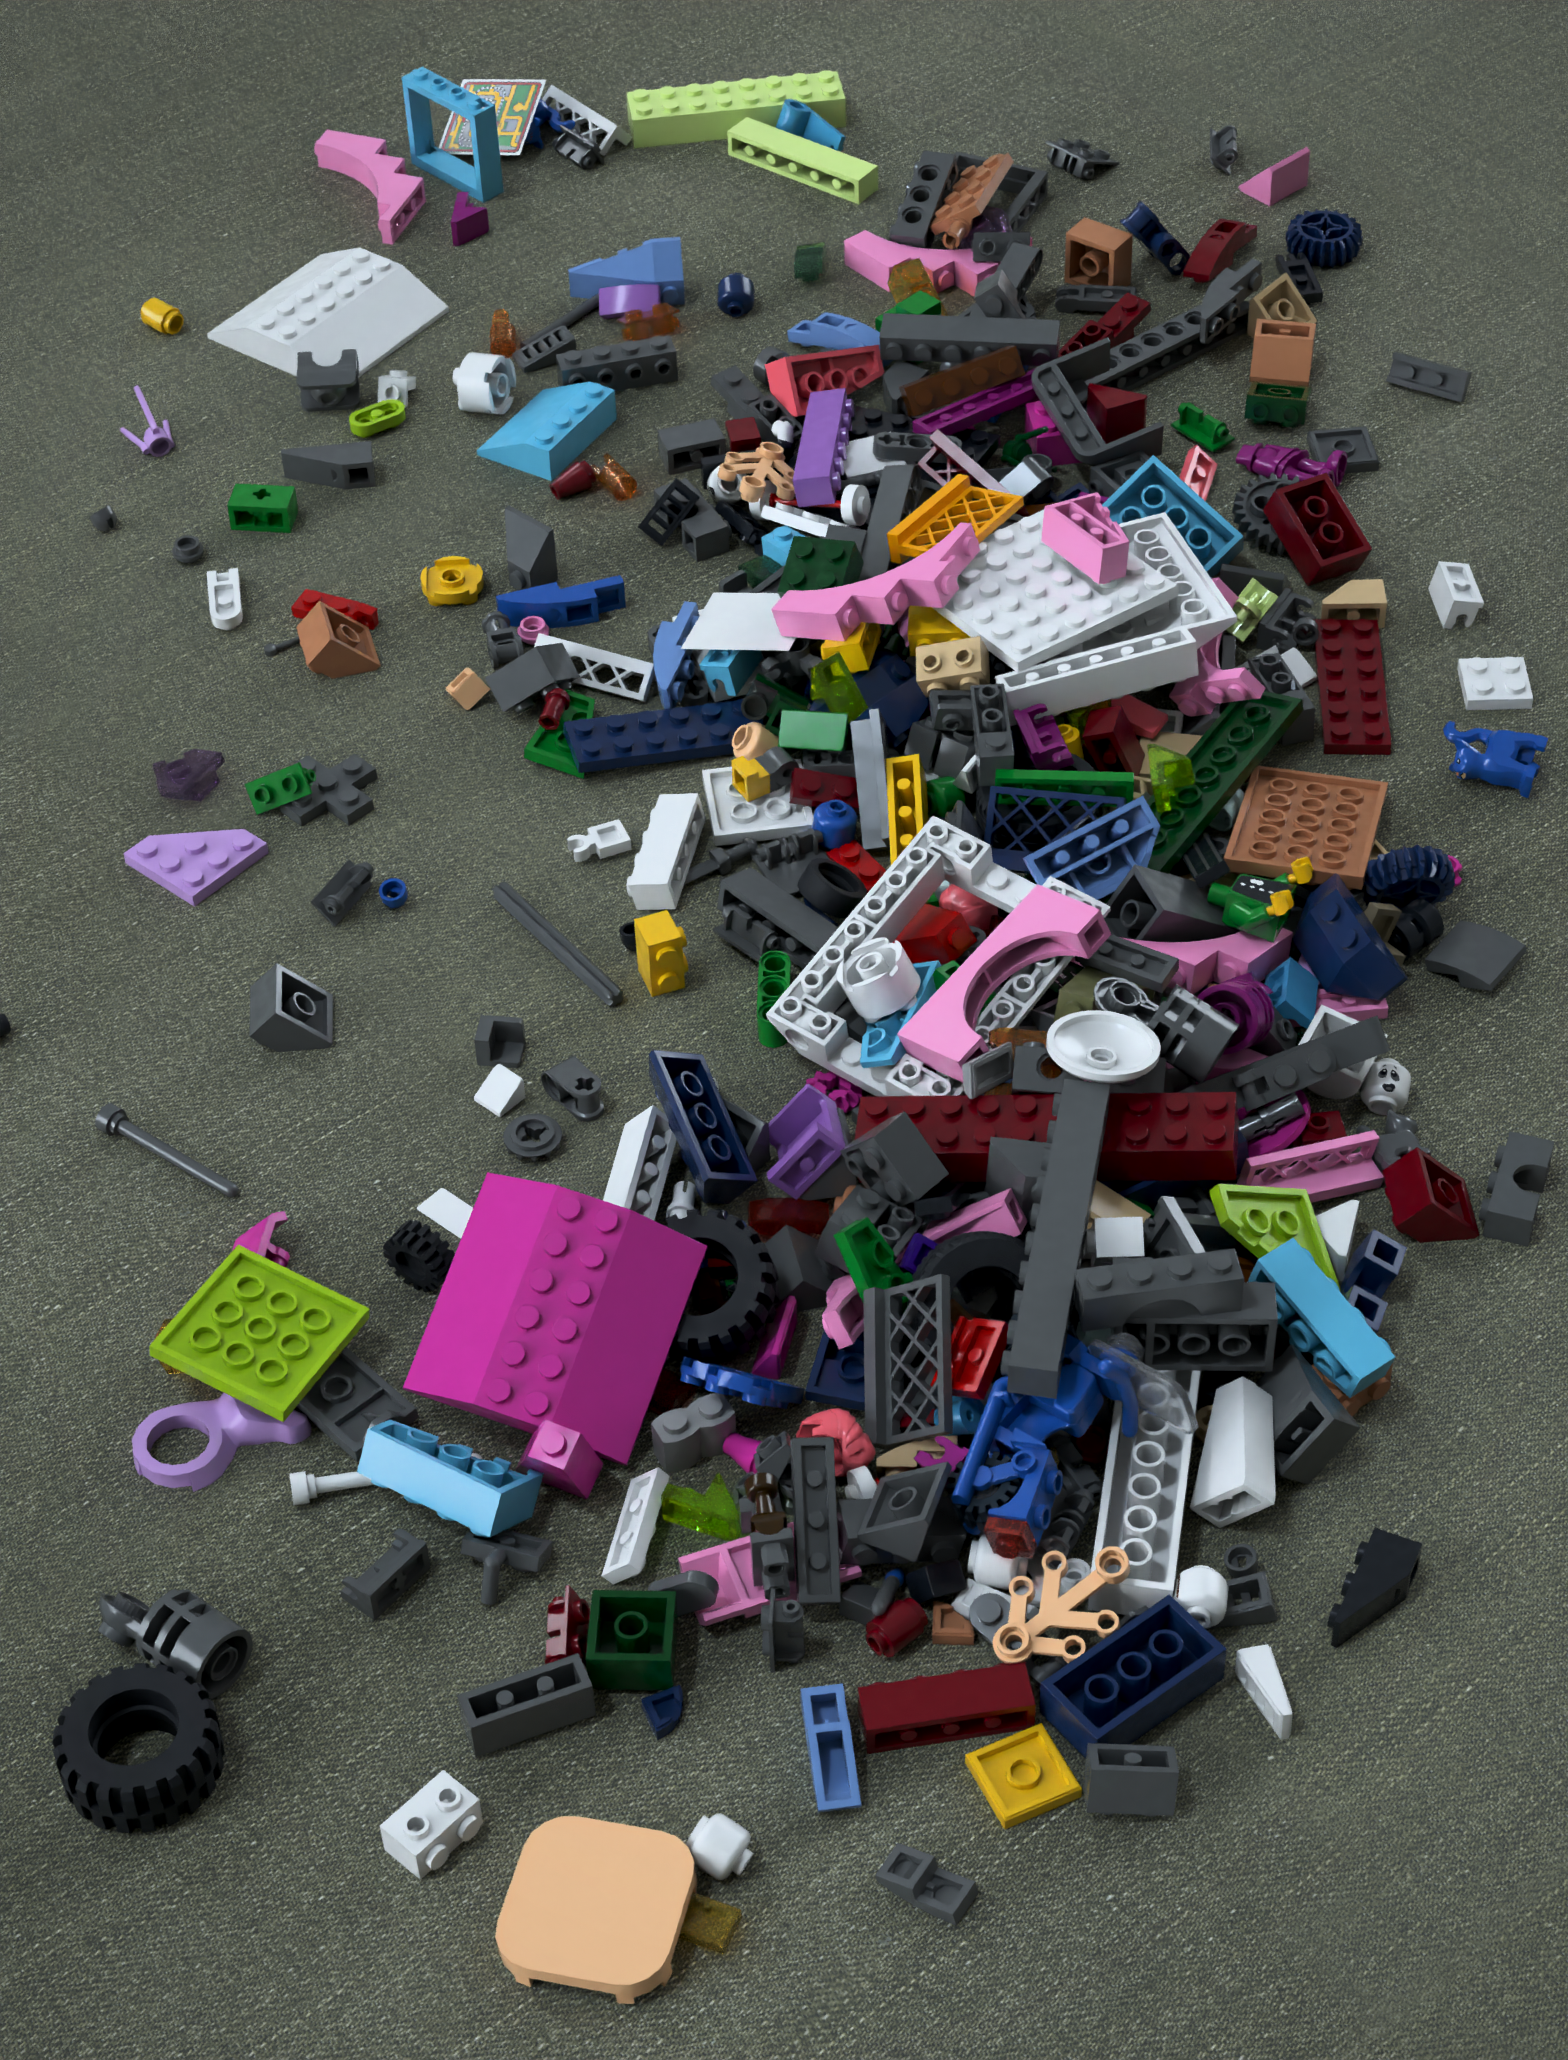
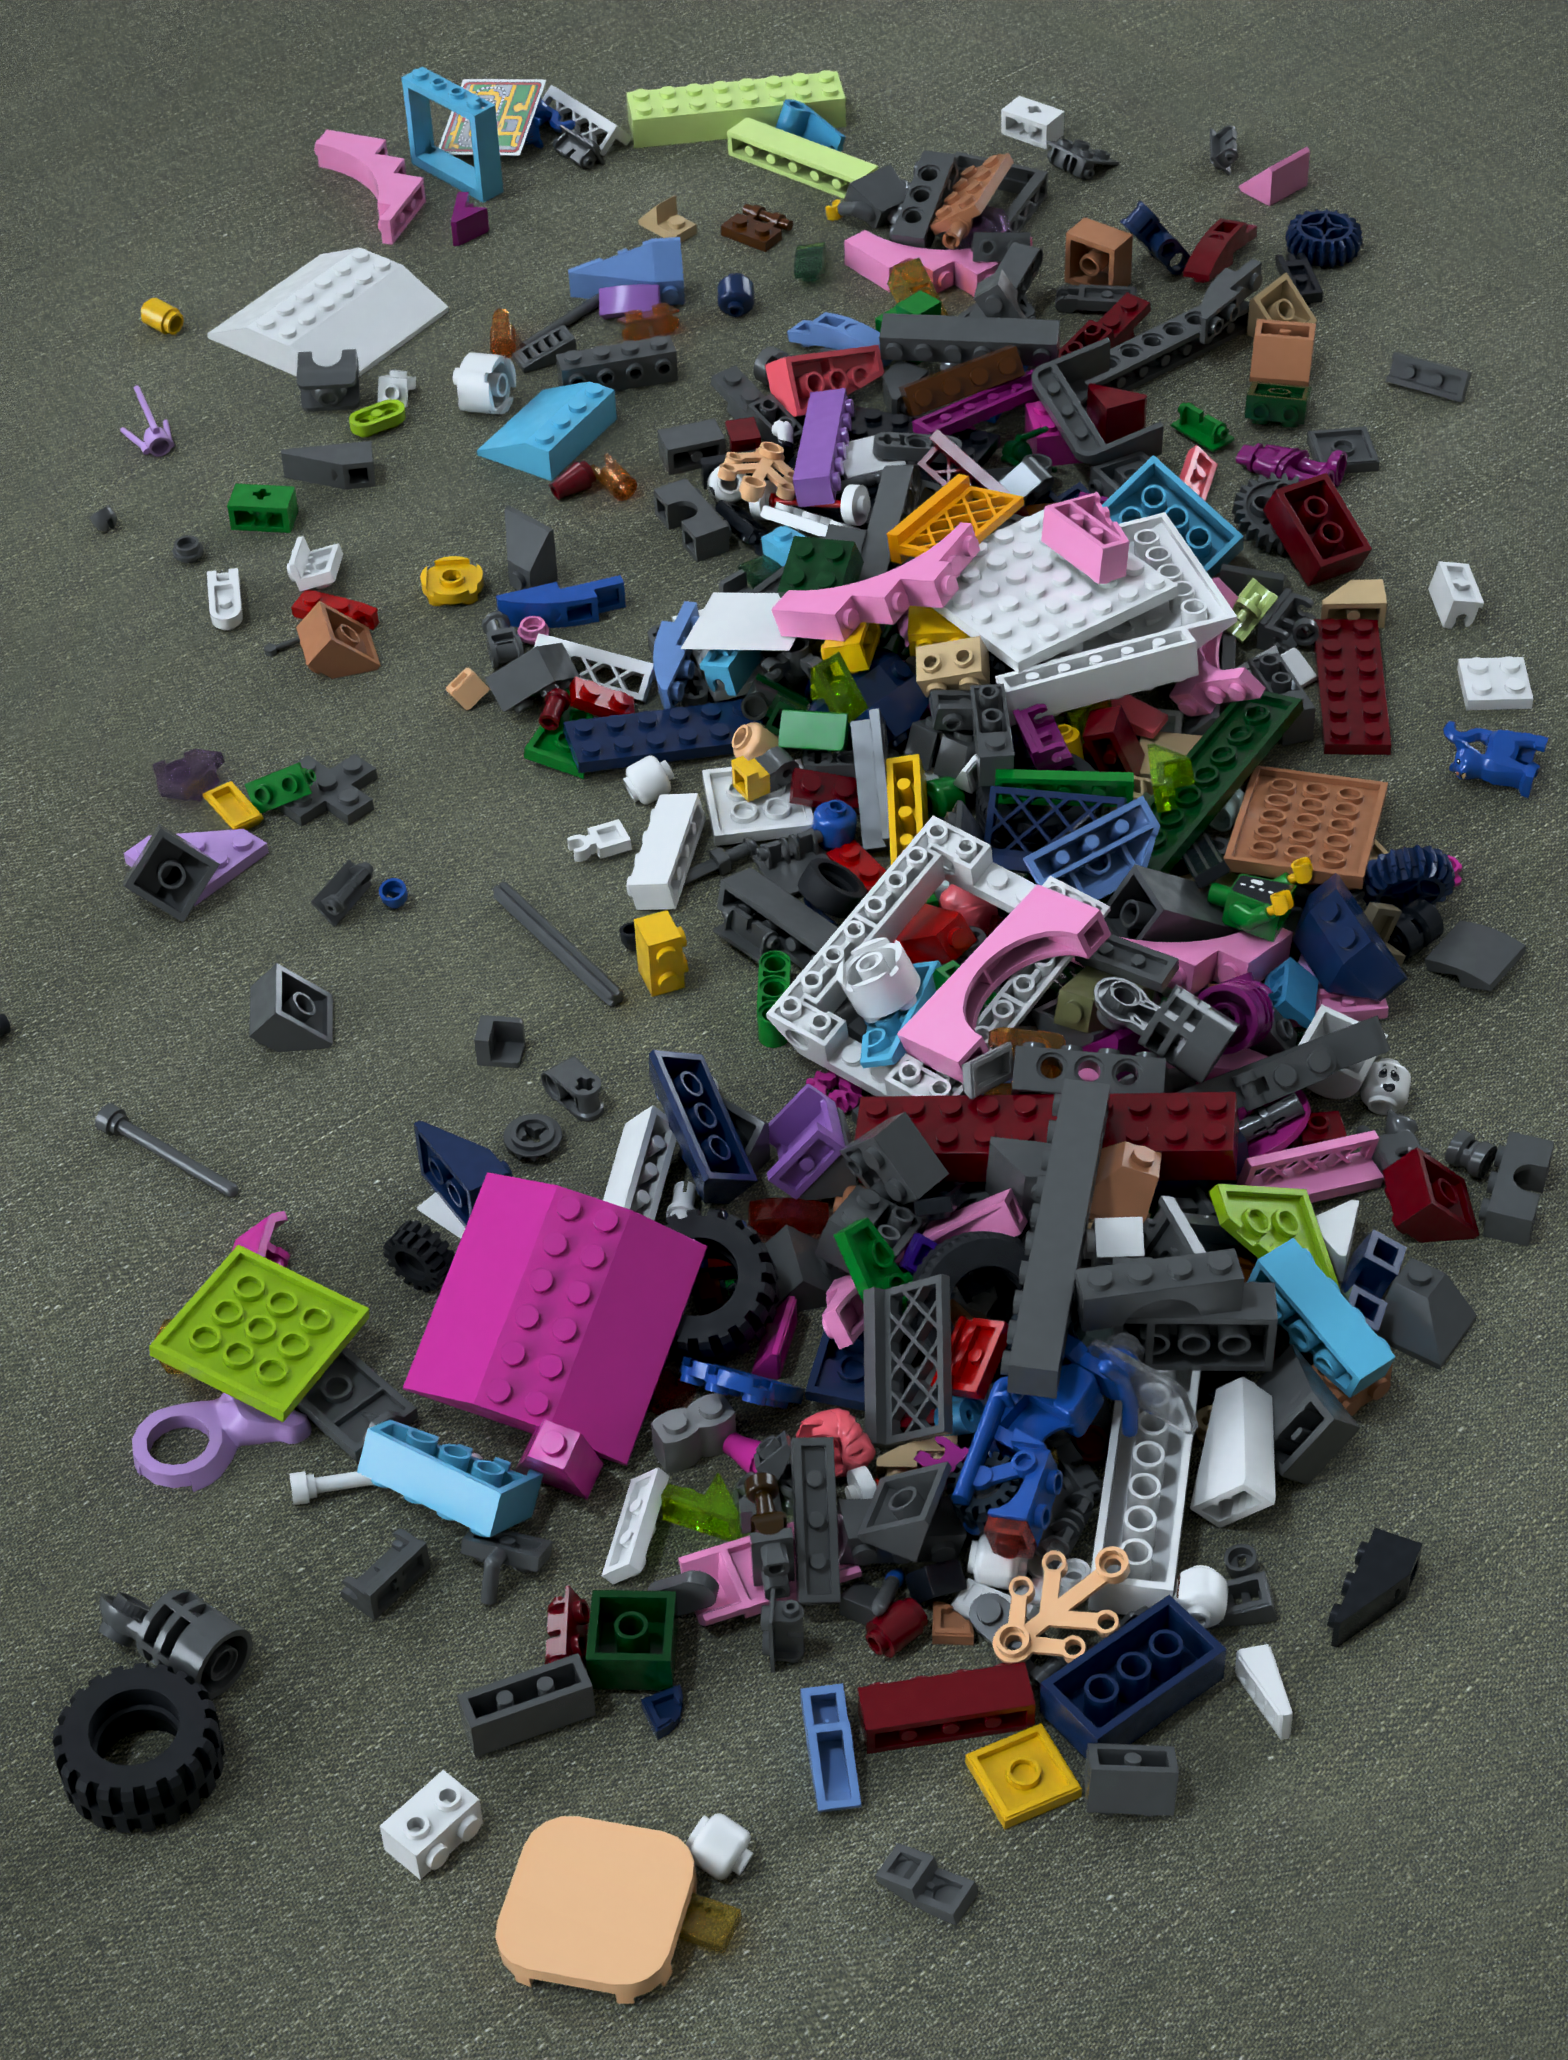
(170, 873): none -> dark grey slope
(233, 806): none -> yellow tile
(314, 567): none -> white bracket
(455, 1167): none -> dark blue slope
(500, 1091): white slope -> none
(599, 700): none -> red plate
(648, 779): none -> white head
(667, 223): none -> tan slope
(683, 490): black slope -> none
(752, 231): none -> reddish brown plate
(871, 198): none -> dark grey torso
(1032, 122): none -> white brick
(1103, 1046): white dish -> none
(1125, 1181): none -> nougat slope
(1425, 1314): none -> dark grey slope
(1471, 1154): none -> dark grey wheel

